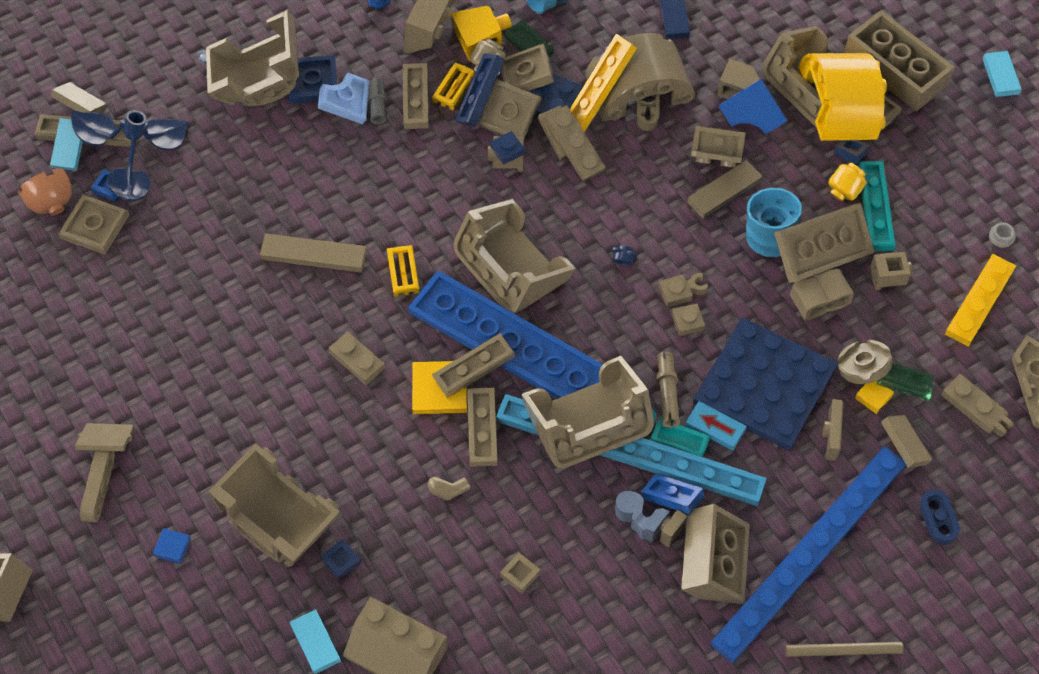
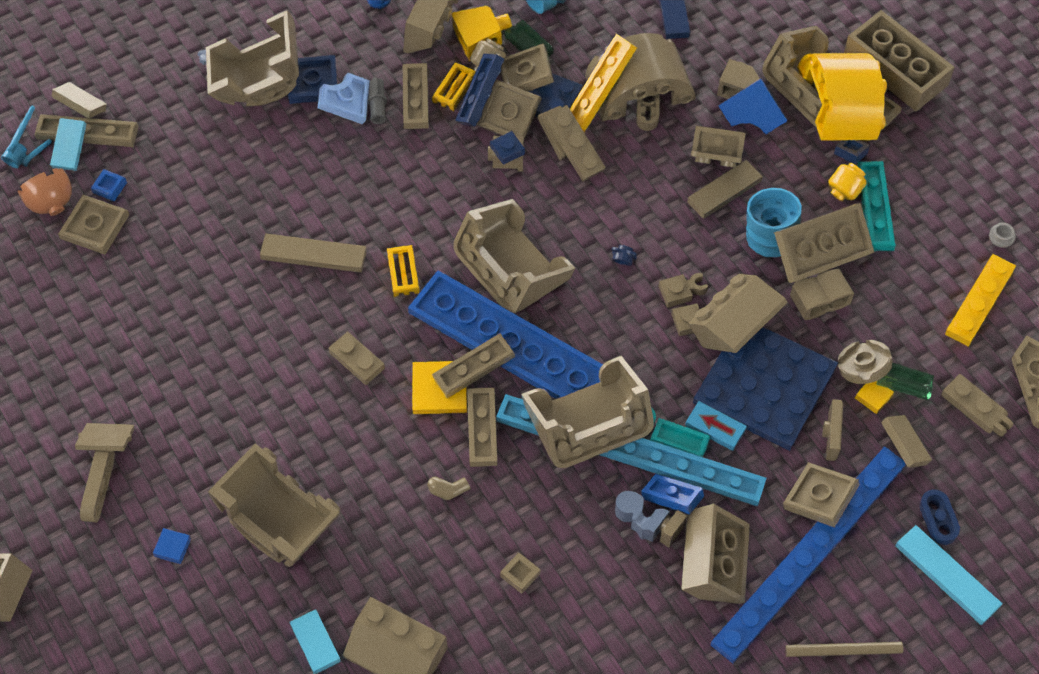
(16, 152): none -> dark azure plant
(96, 128): dark blue plant -> none
(340, 559): dark blue plate -> none
(667, 380): dark tan pin -> none
(736, 313): none -> dark tan slope
(821, 494): none -> dark tan tile
(890, 270): dark tan brick -> none
(948, 575): none -> medium azure tile
(1001, 74): medium azure tile -> none

